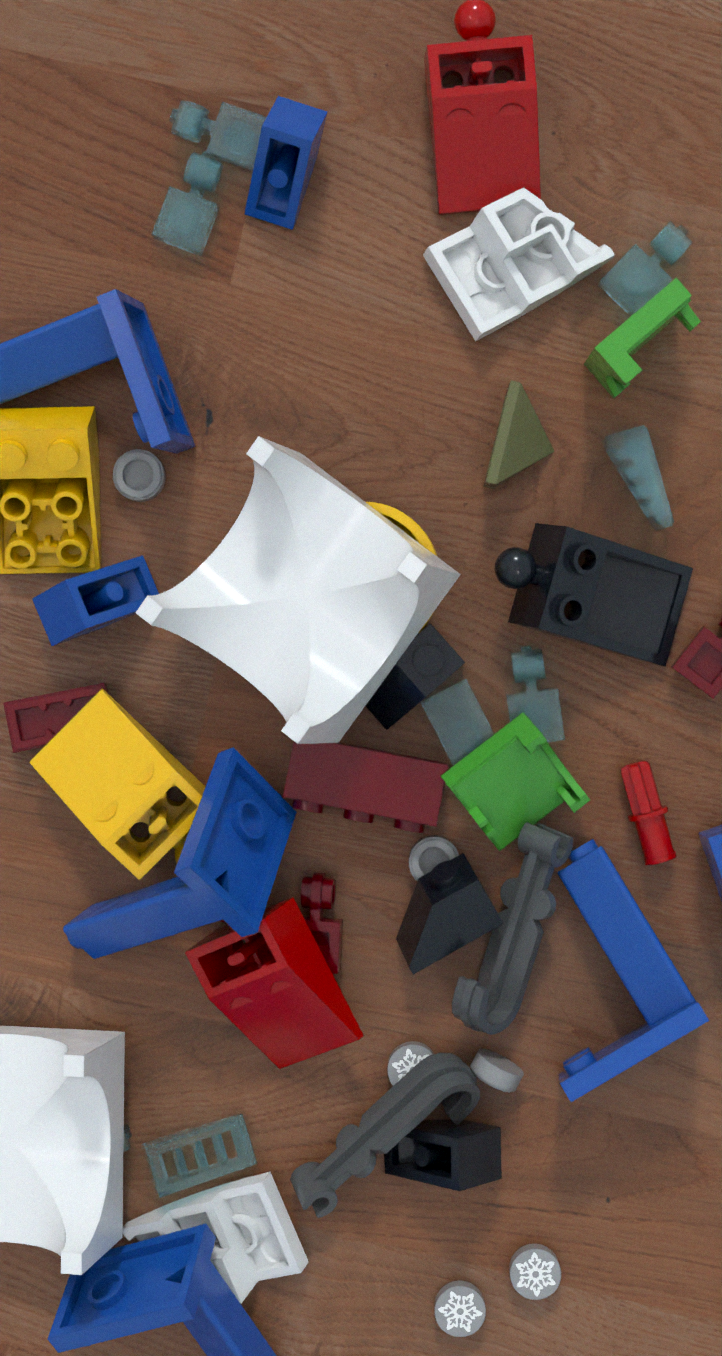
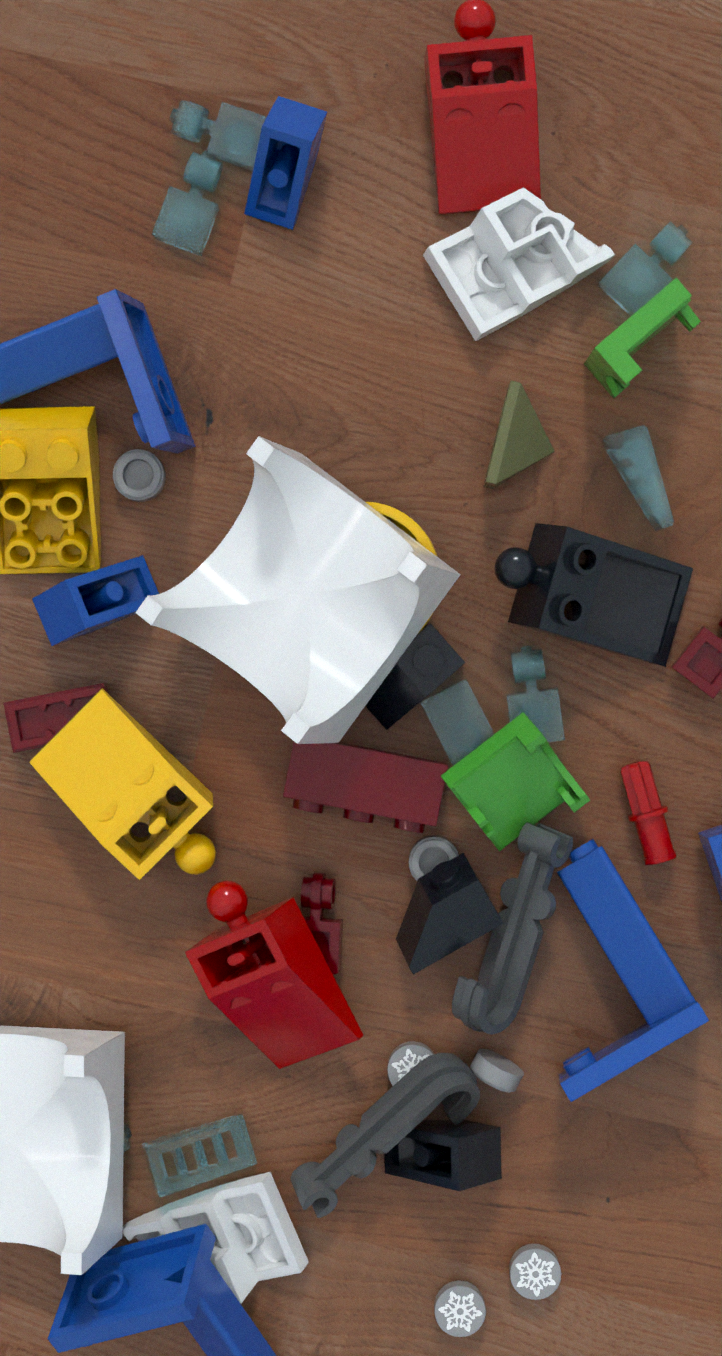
(220, 872): blue piece -> none

